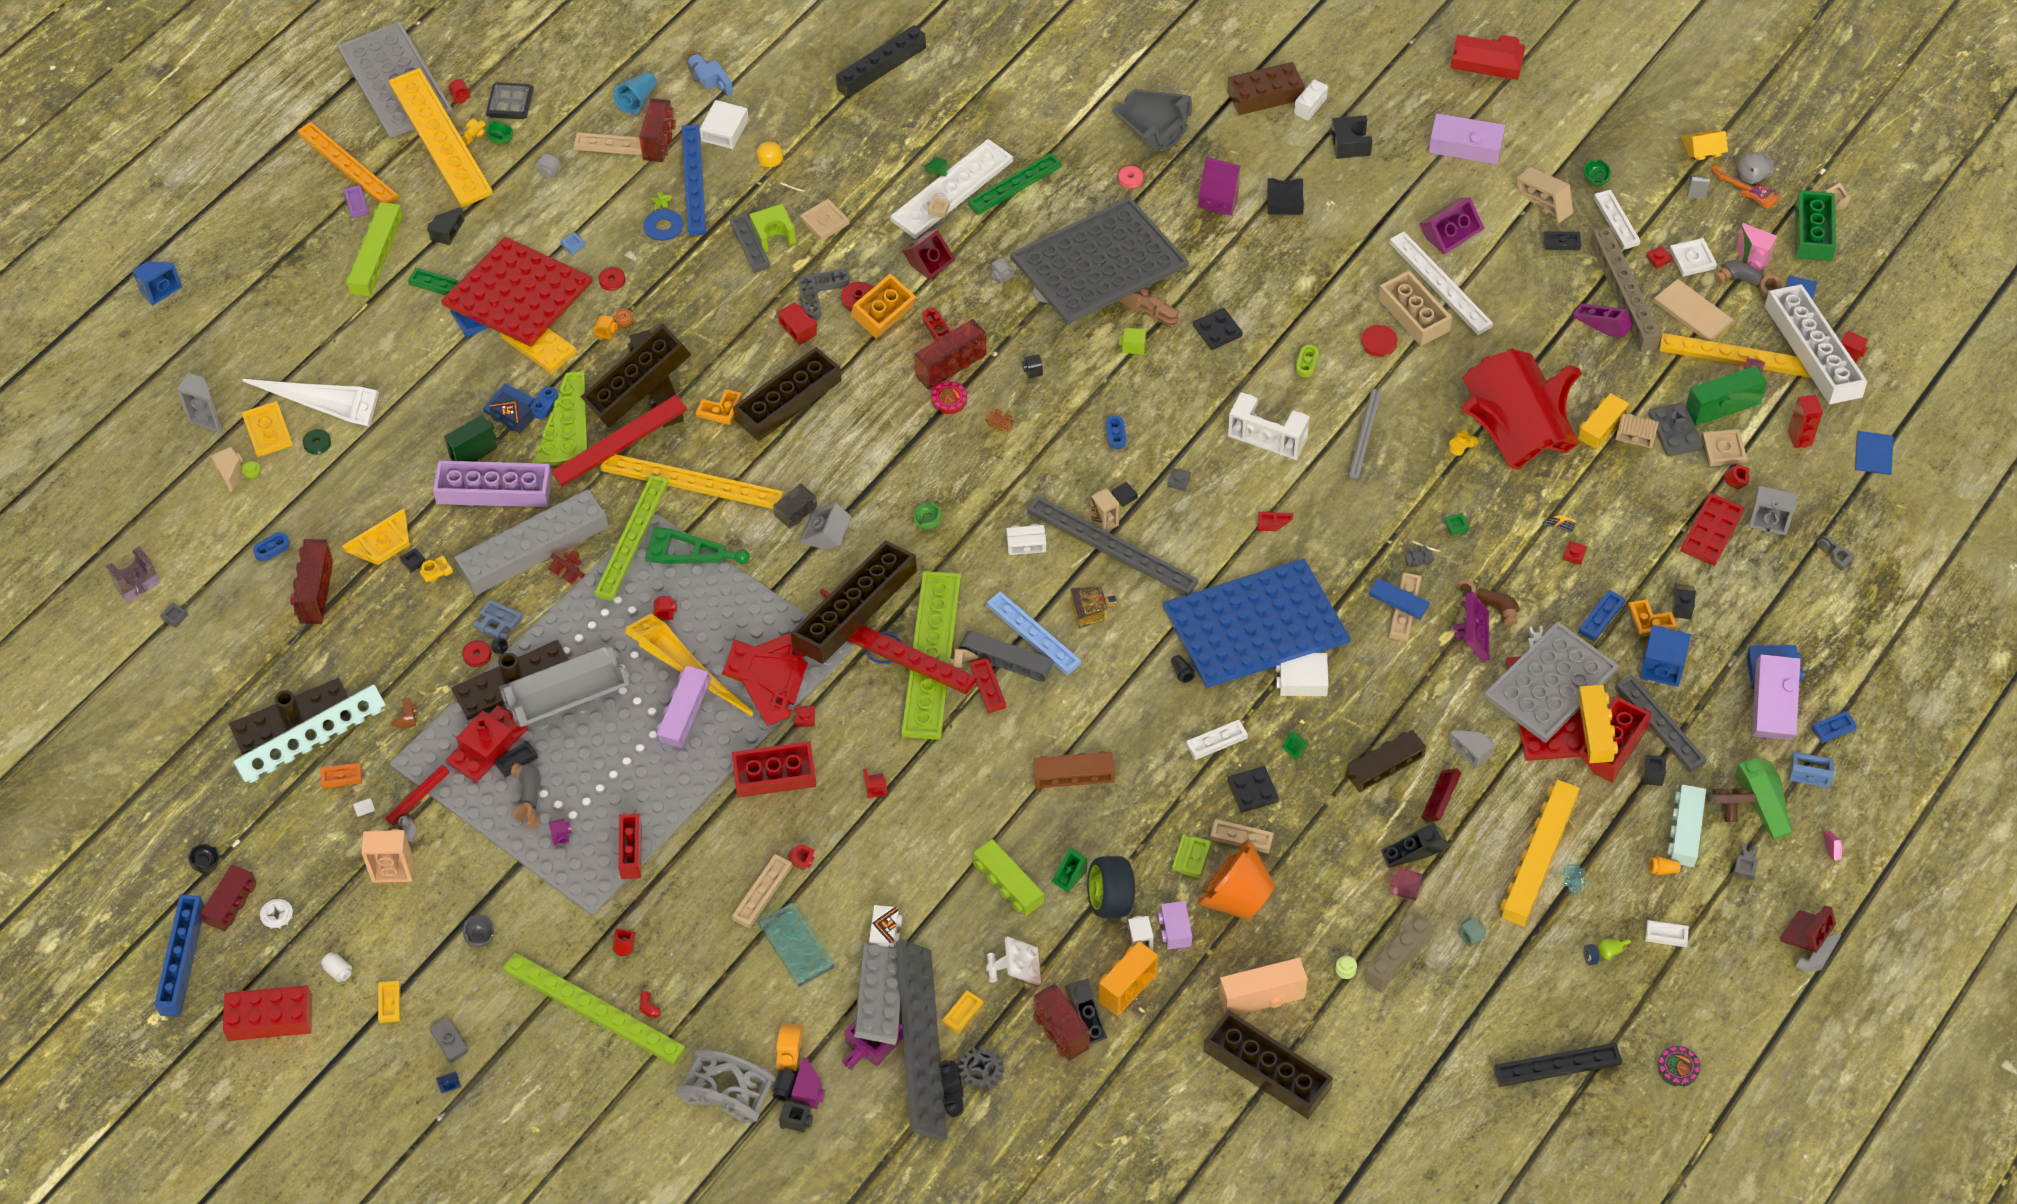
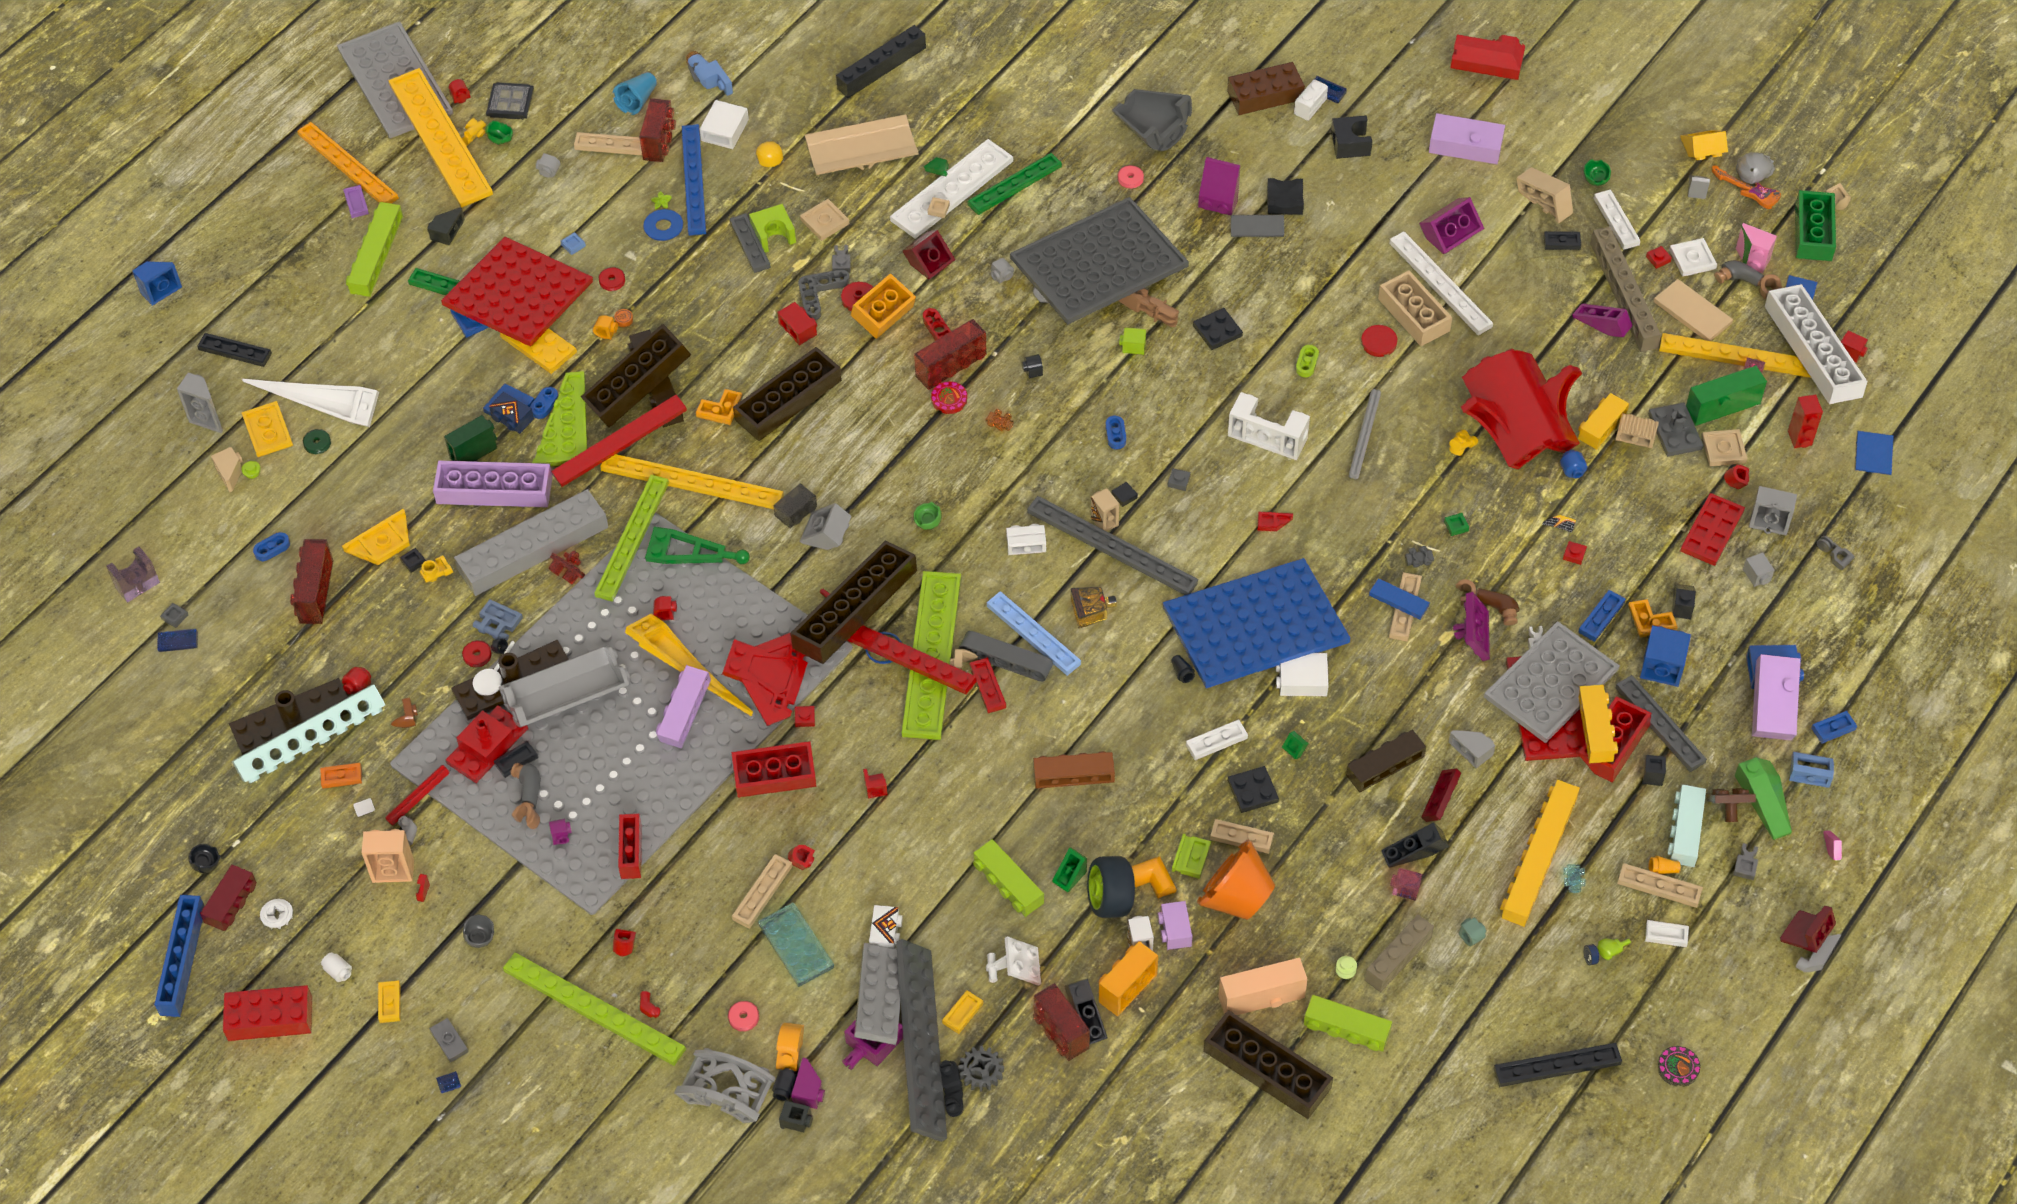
(177, 640): none -> clear blue tile
(234, 349): none -> black tile
(356, 680): none -> red head
(424, 886): none -> red tile
(488, 680): none -> white piece
(740, 1008): none -> coral piece
(841, 259): none -> flat silver plate
(861, 144): none -> tan hinge
(1155, 873): none -> light orange brick
(1257, 225): none -> dark grey slope
(1335, 92): none -> clear blue tile
(1347, 1023): none -> lime brick
(1573, 464): none -> blue head
(1660, 885): none -> tan plate
(1758, 569): none -> light grey brick

